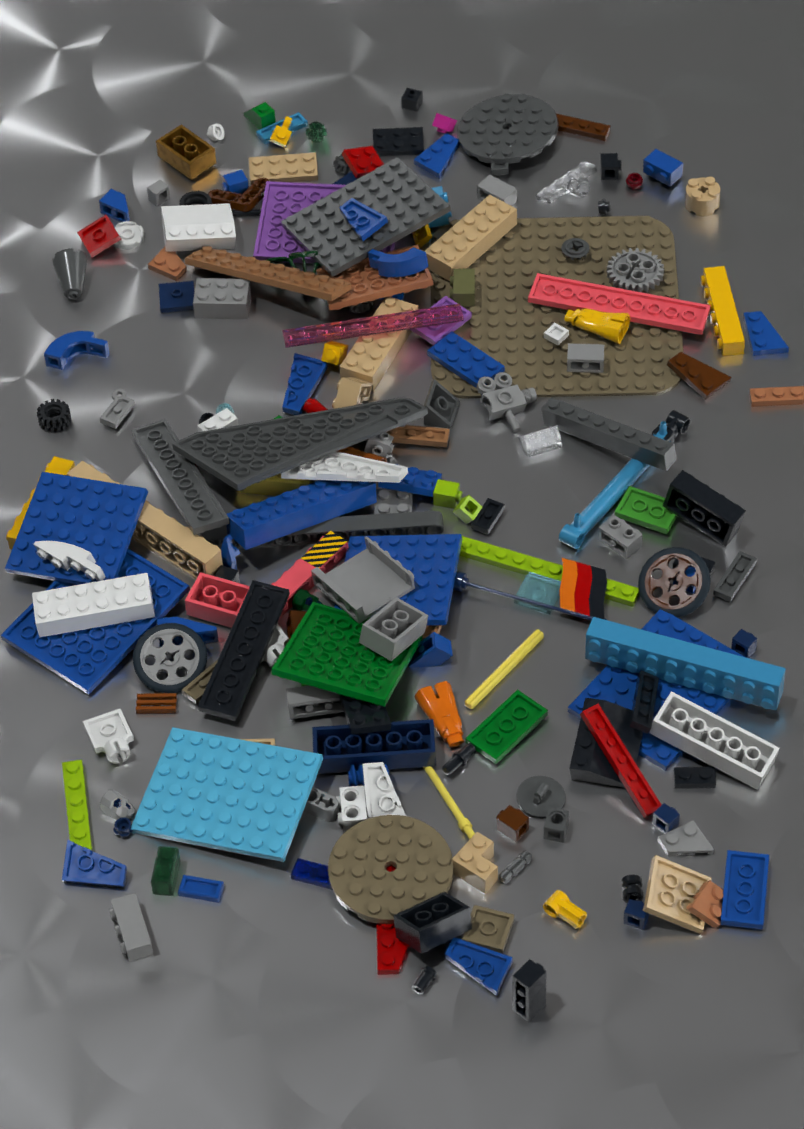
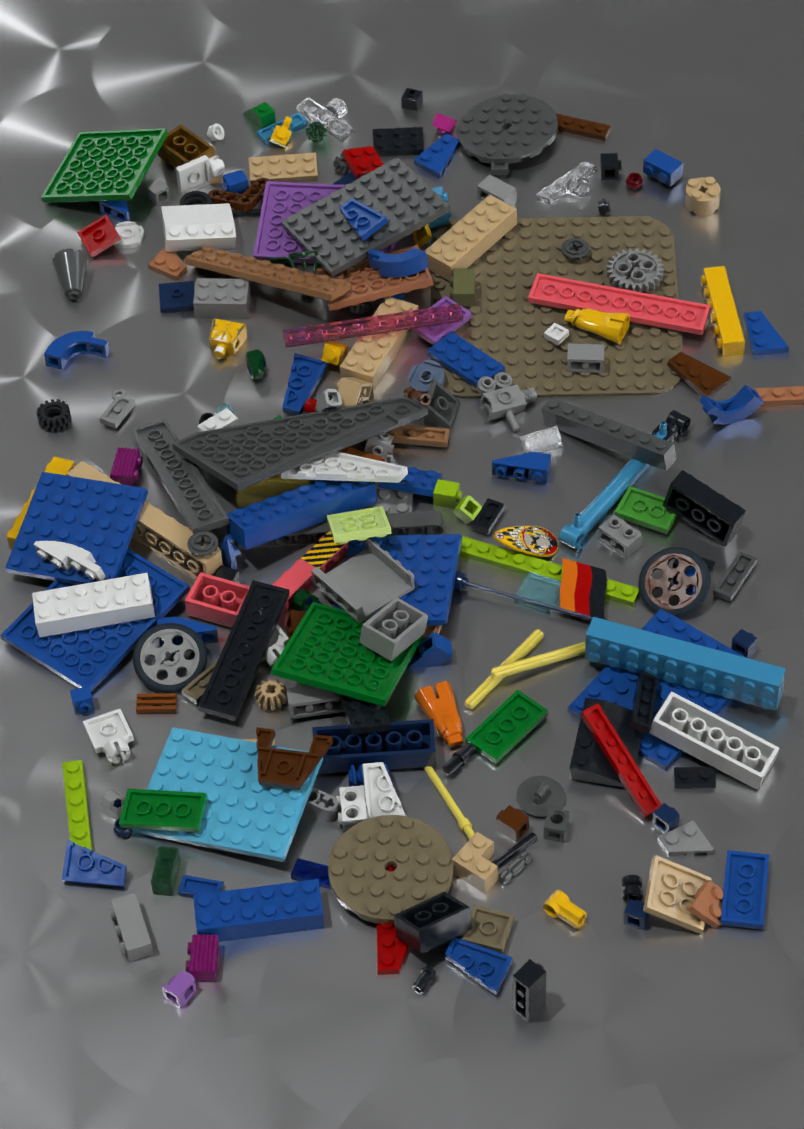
(82, 700): none -> blue plate
(104, 165): none -> green plate
(126, 466): none -> magenta brick
(163, 810): none -> green plate
(179, 989): none -> medium lavender brick
(196, 539): none -> dark grey gear
(198, 173): none -> white plate
(203, 957): none -> magenta brick
(226, 337): none -> yellow torso
(255, 363): none -> dark green rock
(259, 910): none -> blue brick
(271, 694): none -> tan gear
(287, 767): none -> reddish brown wing
(328, 115): none -> clear plate
(328, 400): none -> light grey rock
(359, 525): none -> yellowish green plate
(417, 395): none -> reddish brown pin
(422, 370): none -> sand blue plate
(515, 849): none -> black bar
(526, 466): none -> blue slope
(528, 540): none -> shield
(538, 660): none -> light yellow axle
(732, 409): none -> blue arch

